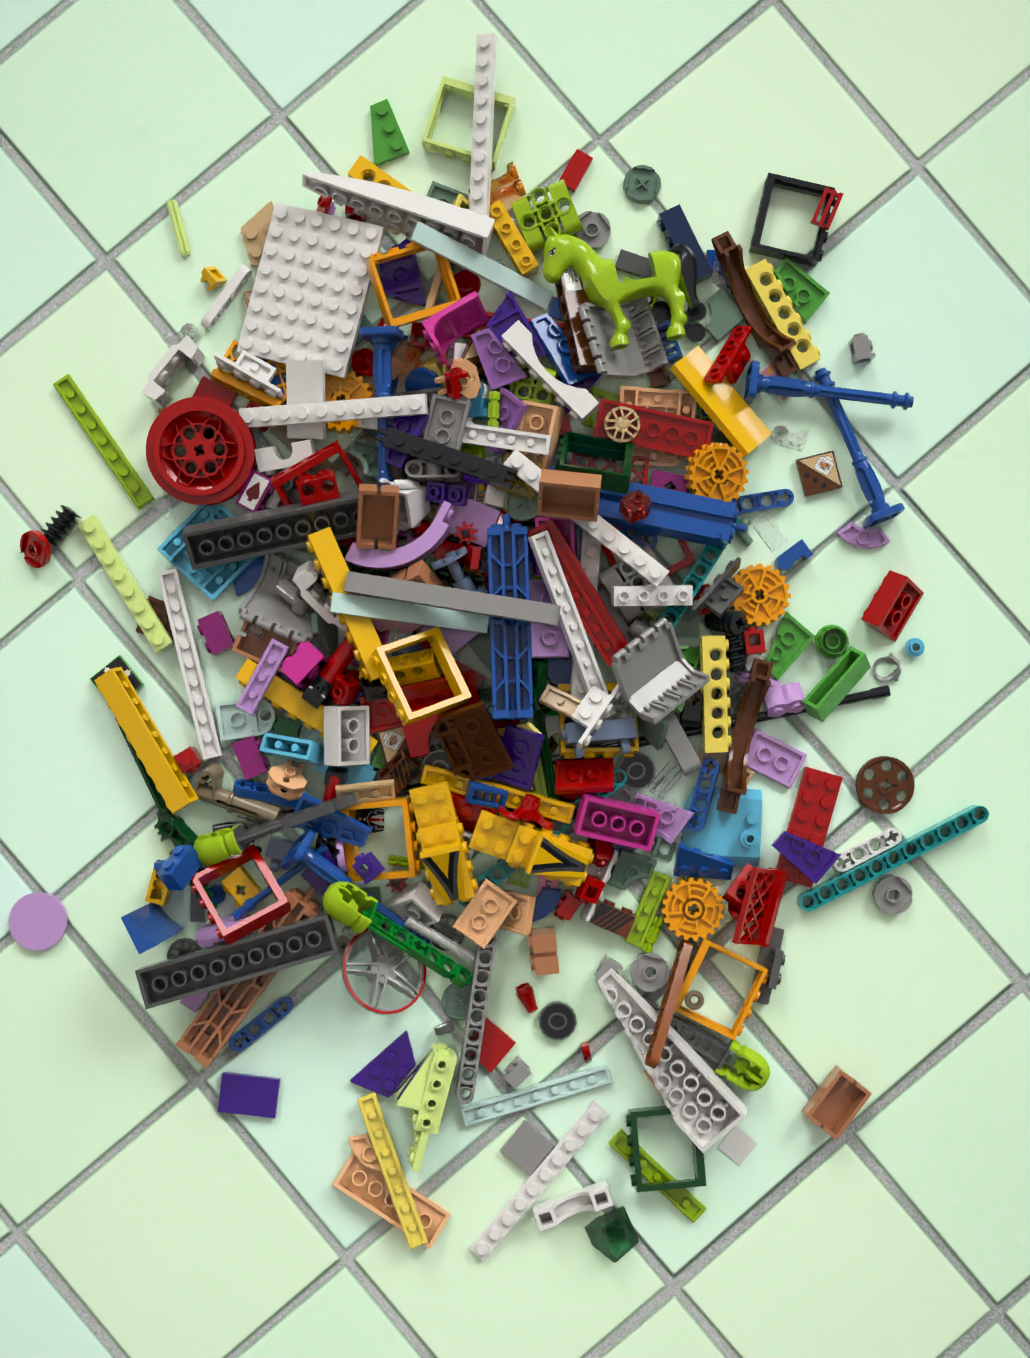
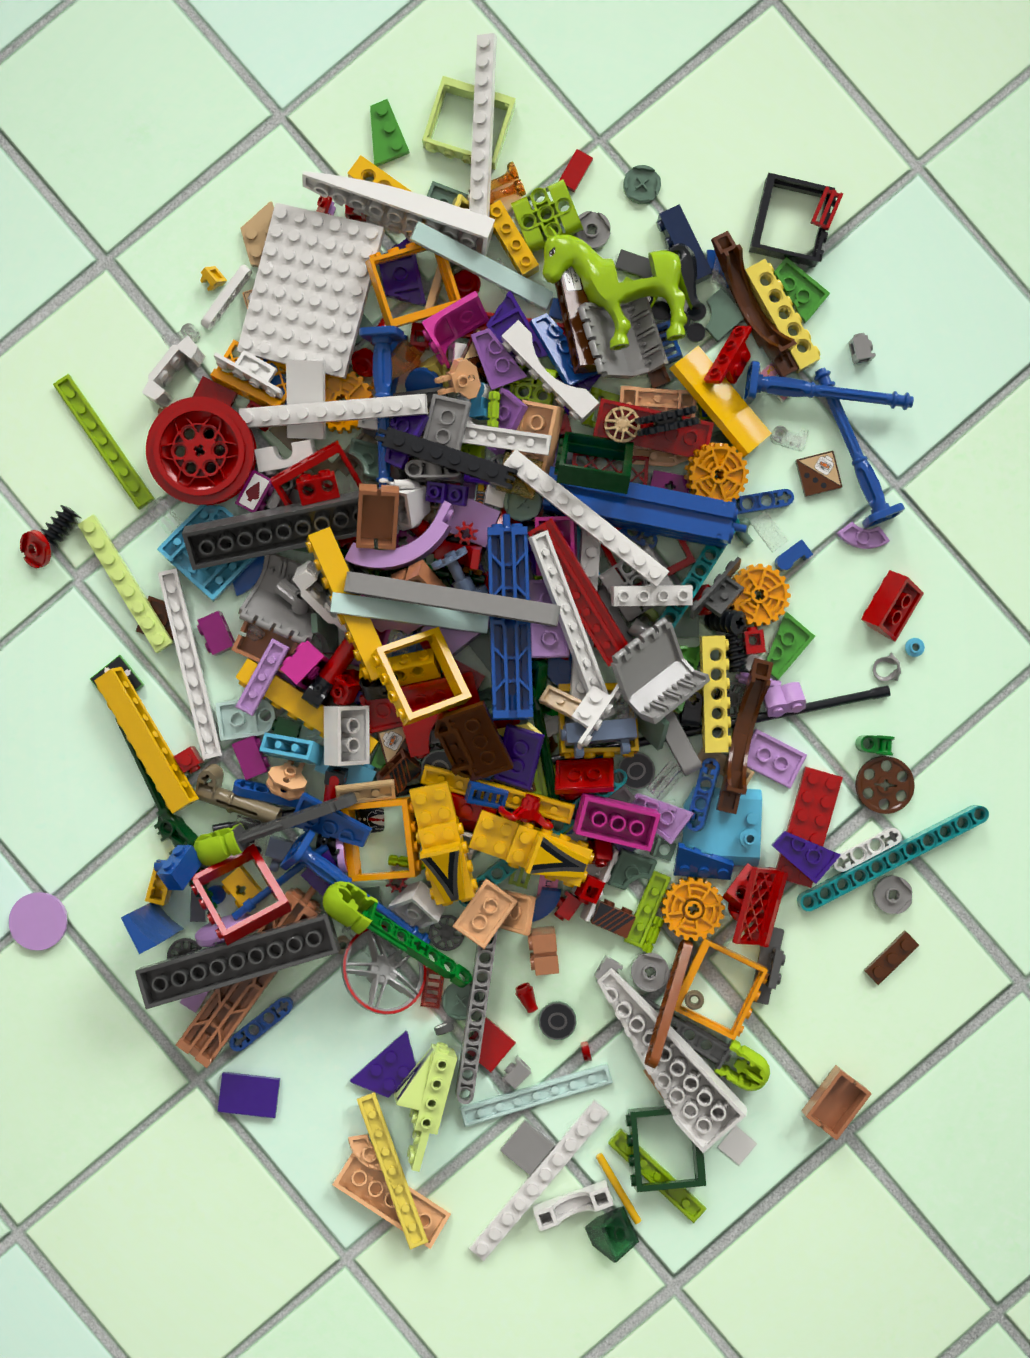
(178, 227): yellowish green axle -> none
(372, 863): dark purple brick -> none
(432, 1005): none -> clear red slope
(440, 938): white axle -> none
(452, 382): red bracket -> none
(569, 495): nougat piece -> none
(618, 1188): none -> yellow bar
(635, 506): clear red brick -> none
(667, 420): none -> black piece
(831, 641): bright green piece -> none
(836, 684): bright green brick -> none
(878, 744): none -> green piece
(891, 957): none -> reddish brown plate

